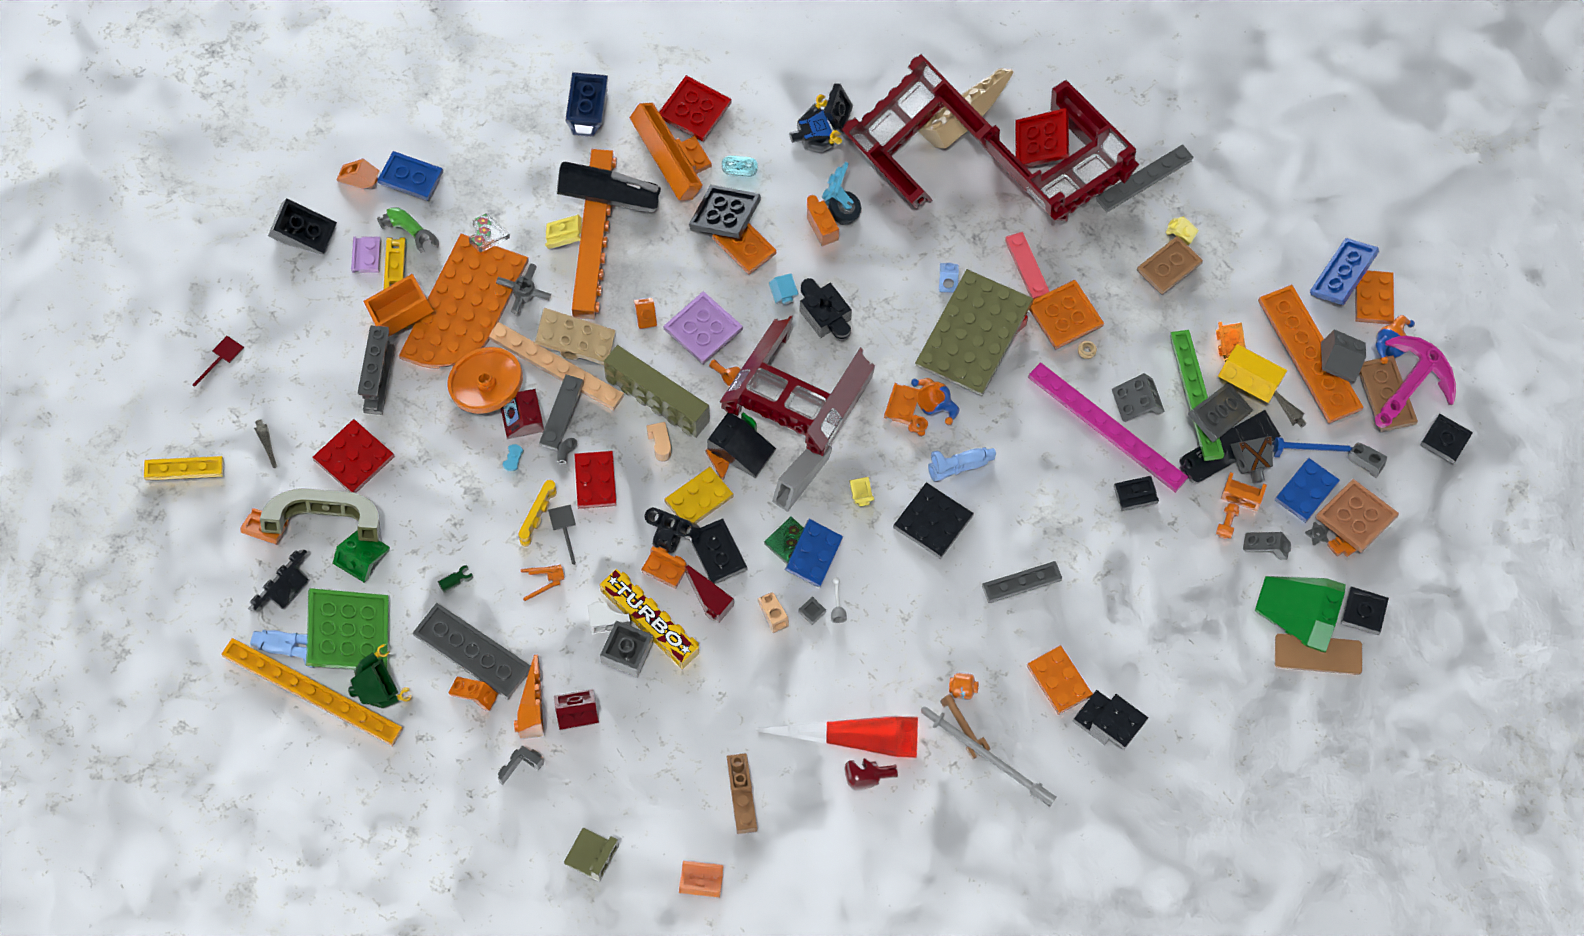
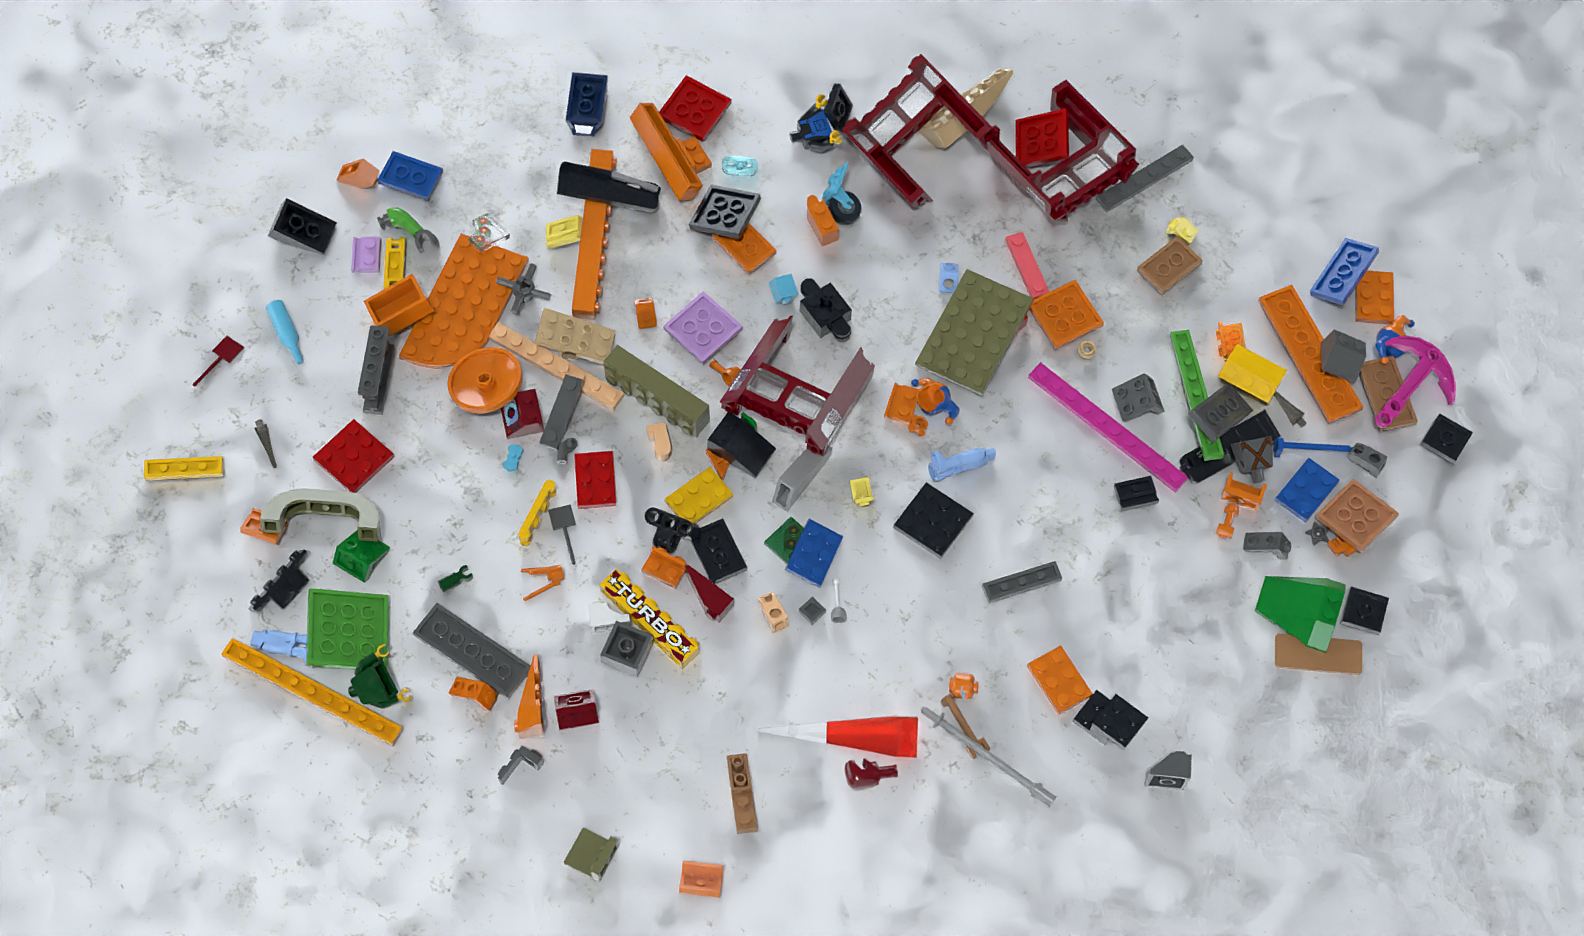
(284, 328): none -> medium azure piece
(1171, 772): none -> dark grey slope

